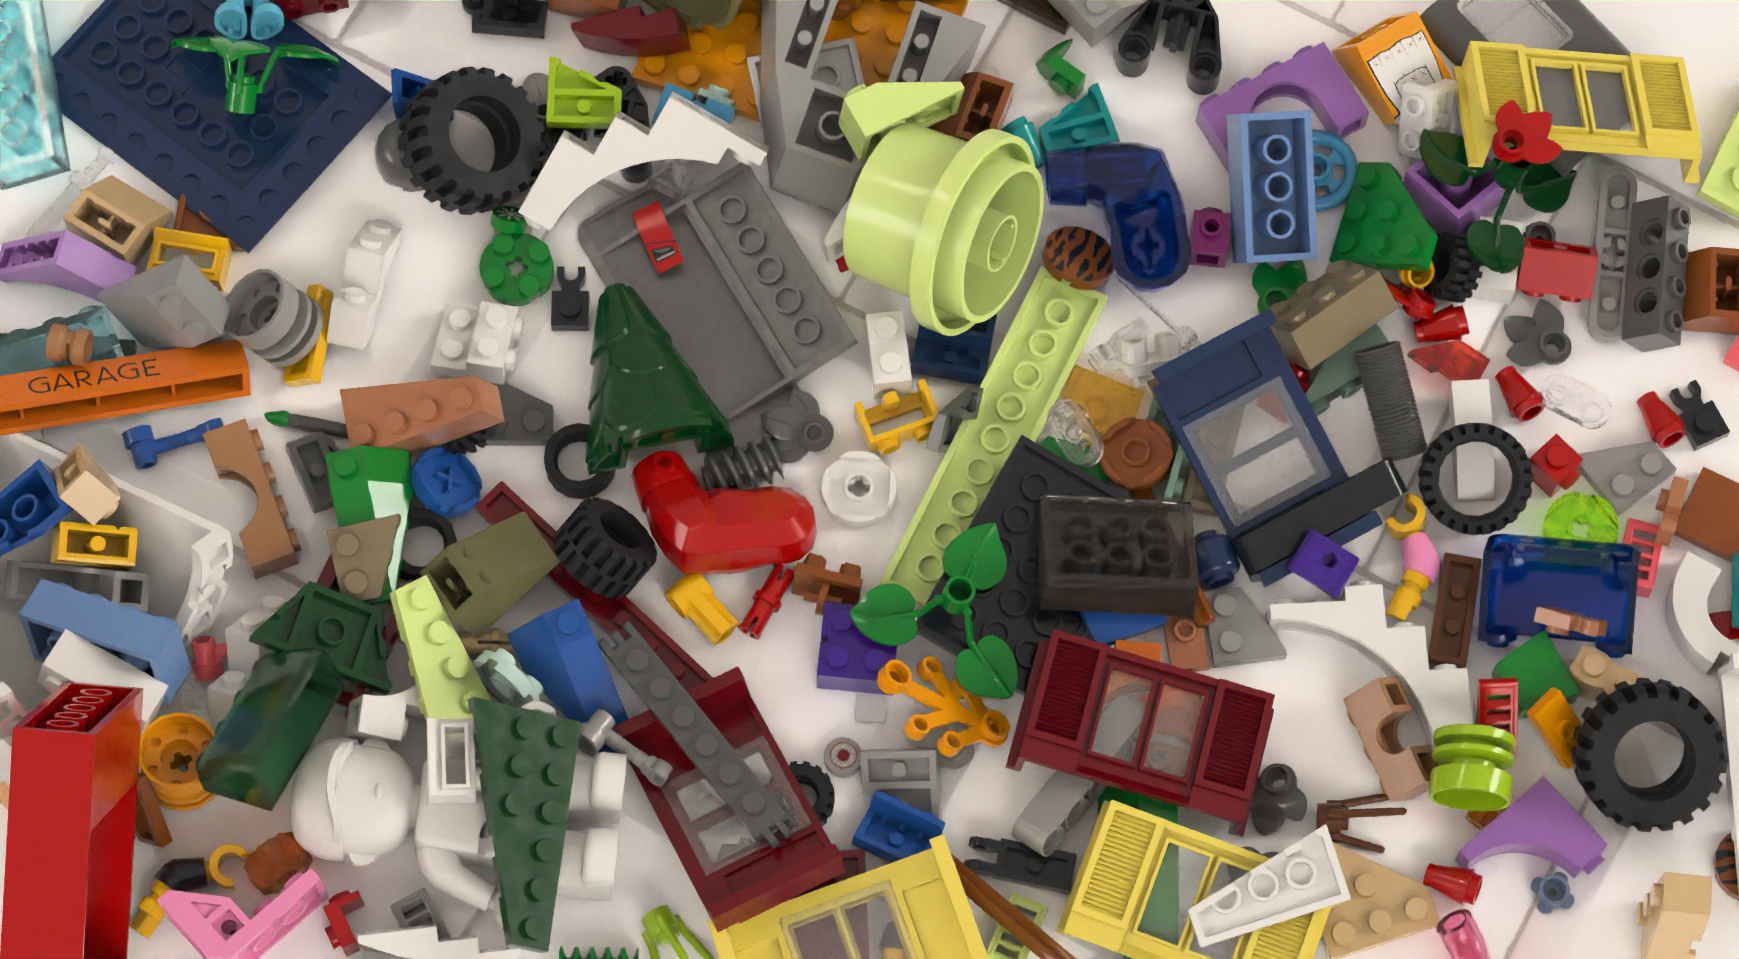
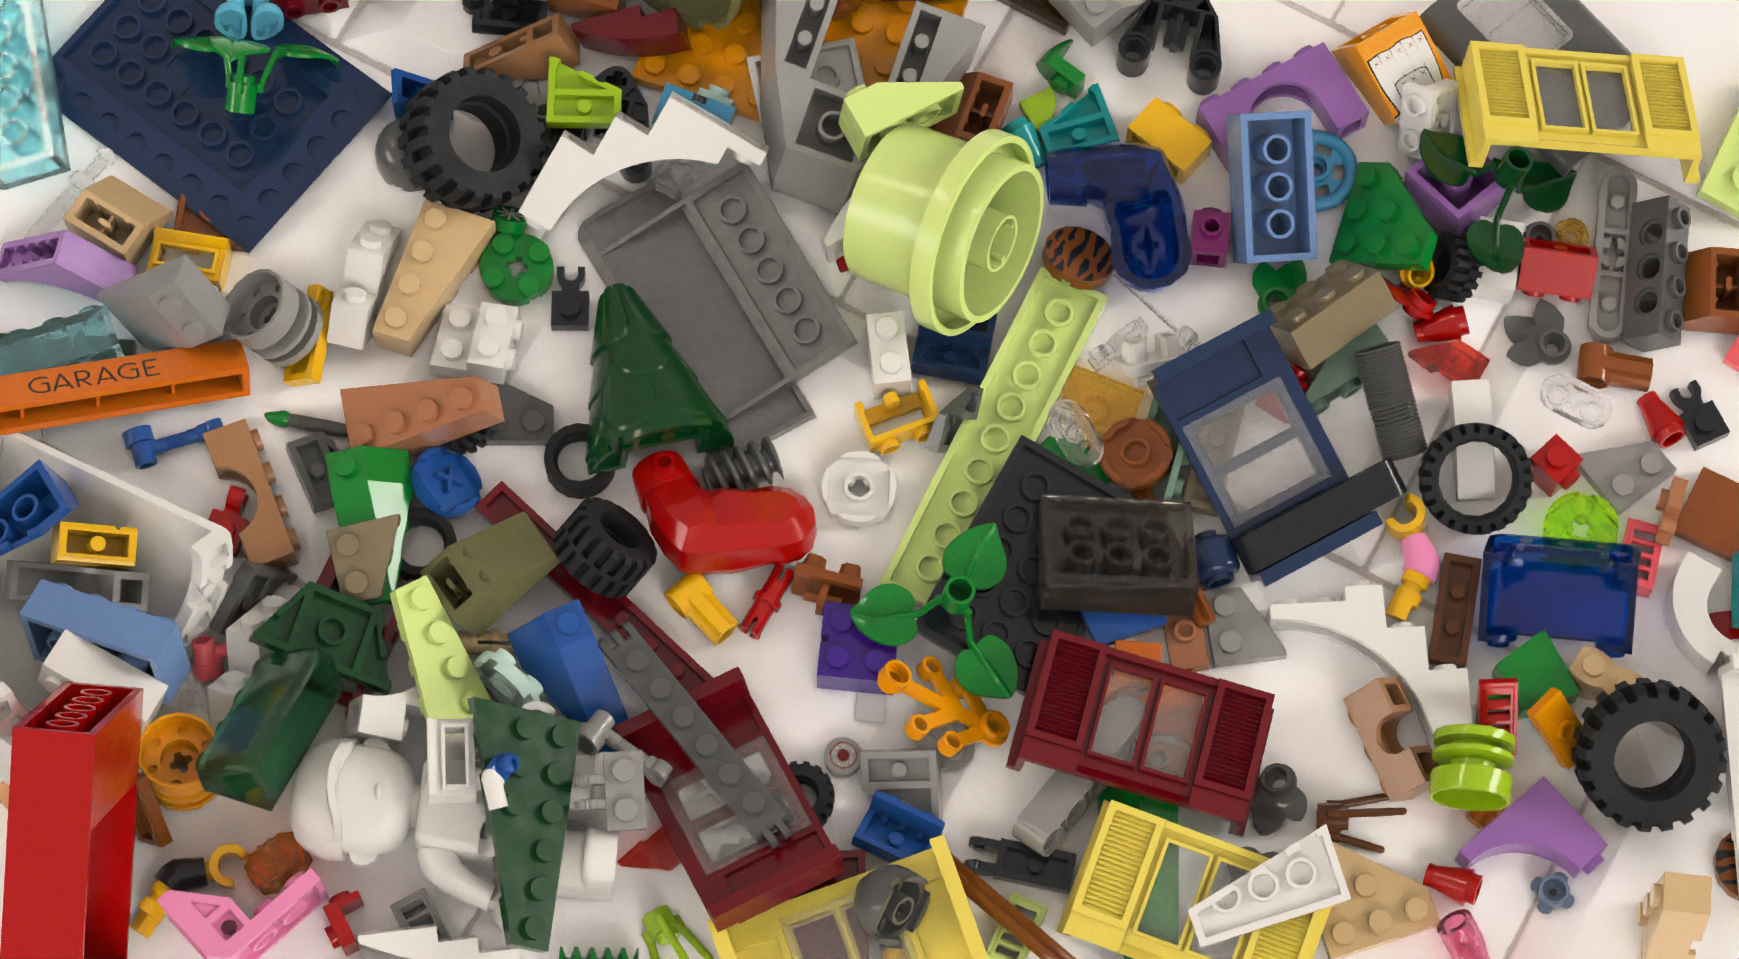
(69, 344): medium nougat wheel -> none
(86, 486): tan slope -> none
(231, 516): none -> red plate
(249, 586): none -> dark grey wing
(434, 264): none -> tan wedge
(495, 776): none -> arm
(527, 50): none -> medium nougat slope
(623, 791): none -> light grey hinge
(652, 854): none -> clear red slope
(657, 237): red sticker -> none
(792, 424): dark grey plate -> none
(890, 903): none -> dark grey cylinder
(1039, 107): none -> lime tile
(1165, 128): none -> yellow brick
(1323, 563): dark purple piece -> none
(1520, 396): red cone -> none
(1527, 133): red plate -> none
(1561, 621): nougat plate -> none
(1574, 227): none -> clear yellow plate
(1605, 368): none -> dark orange piece

